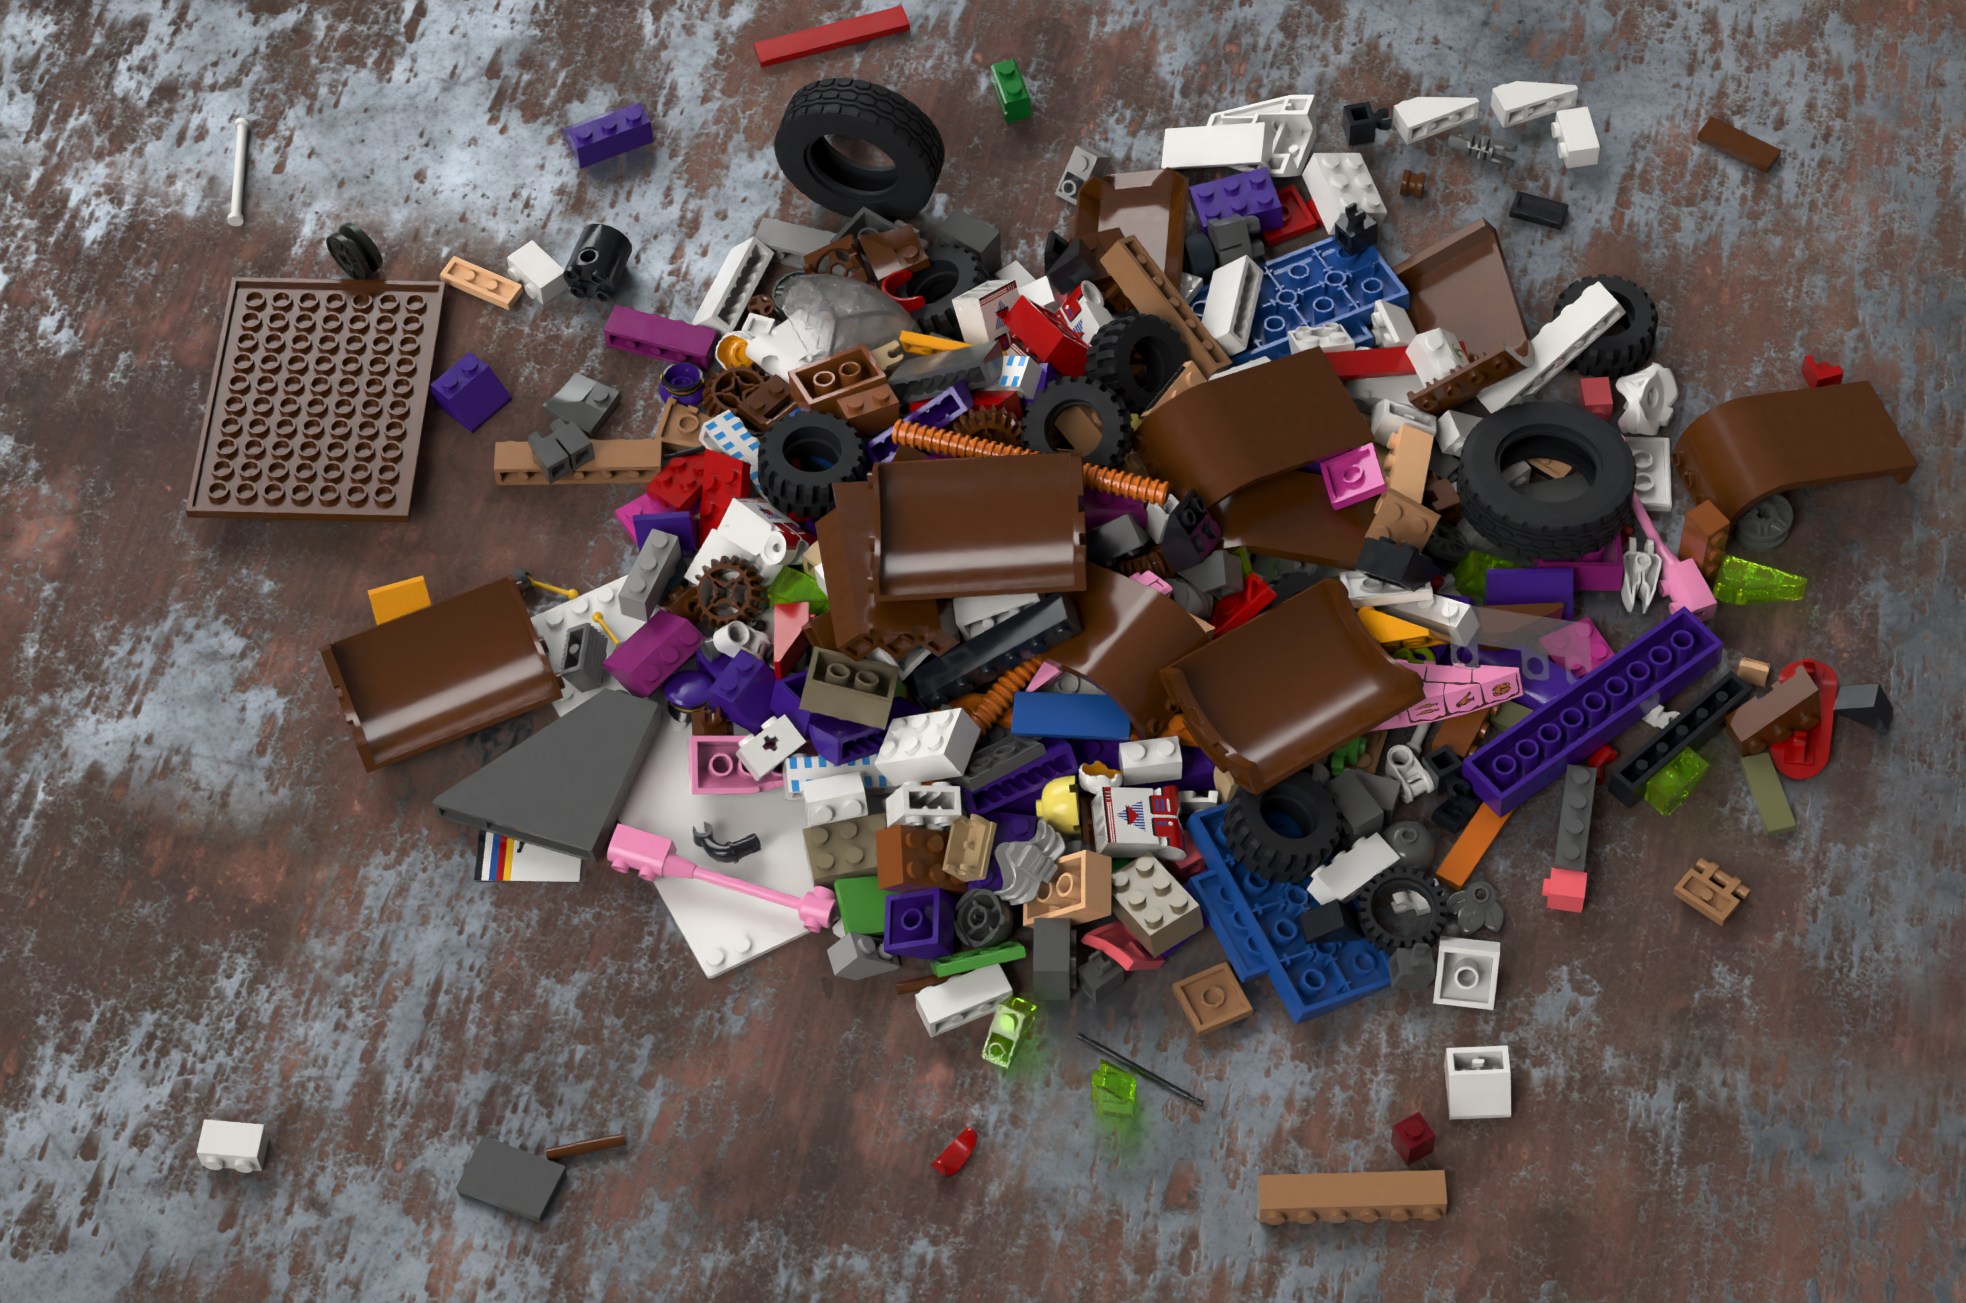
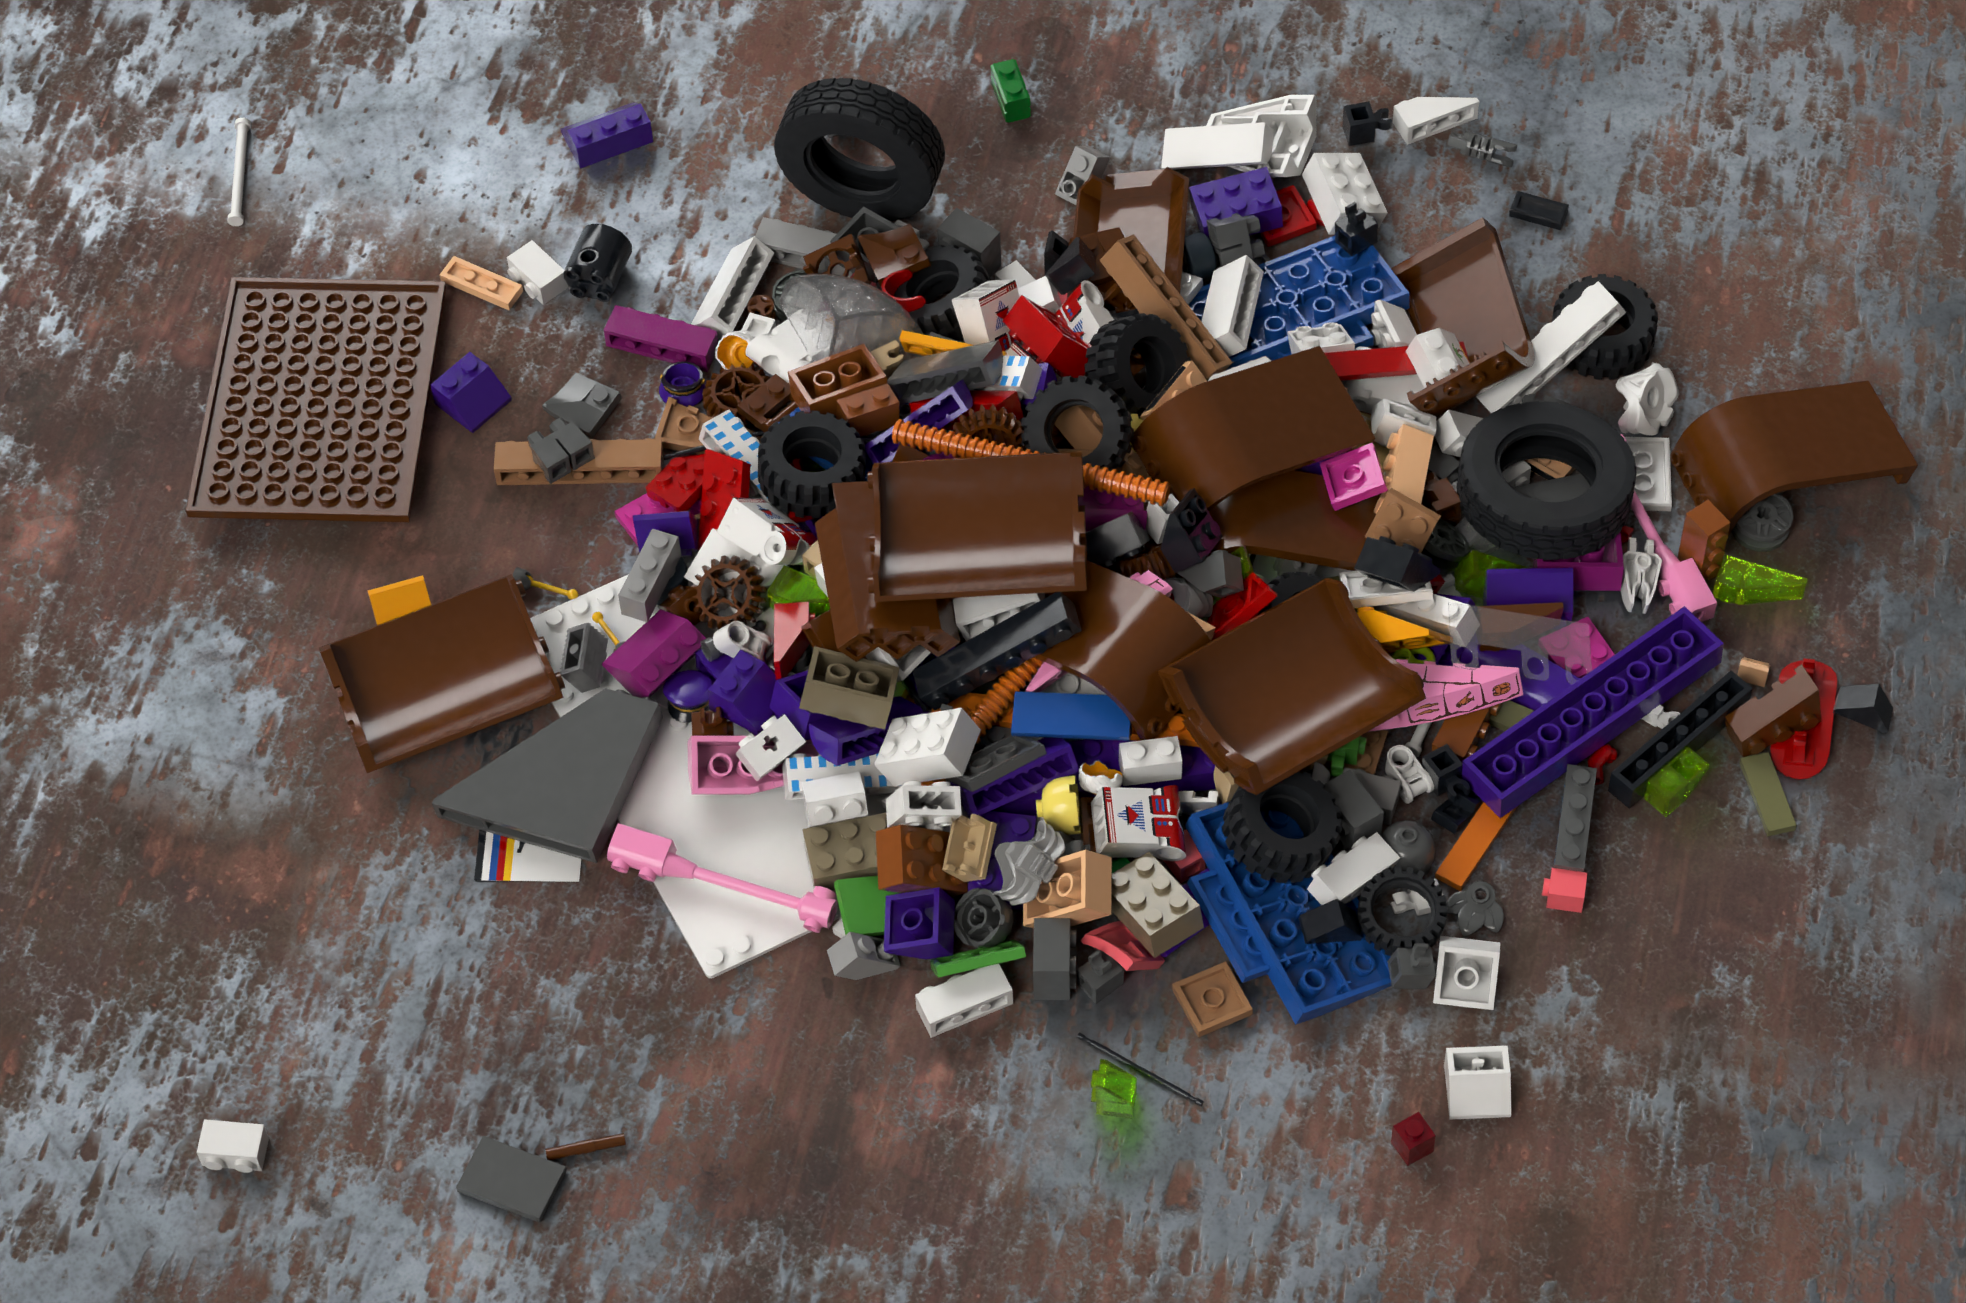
(354, 251): pearl dark grey wheel -> none
(726, 852): black piece -> none
(831, 36): red tile -> none
(921, 983): reddish brown piece -> none
(956, 1154): red helmet -> none
(1008, 1031): clear neon green slope -> none
(1352, 1196): medium nougat brick -> none
(1412, 183): reddish brown wheel -> none
(1530, 100): white slope -> none
(1576, 137): white brick -> none
(1596, 396): coral brick -> none
(1708, 897): medium nougat plate -> none
(1739, 144): reddish brown tile -> none
(1821, 373): red panel -> none

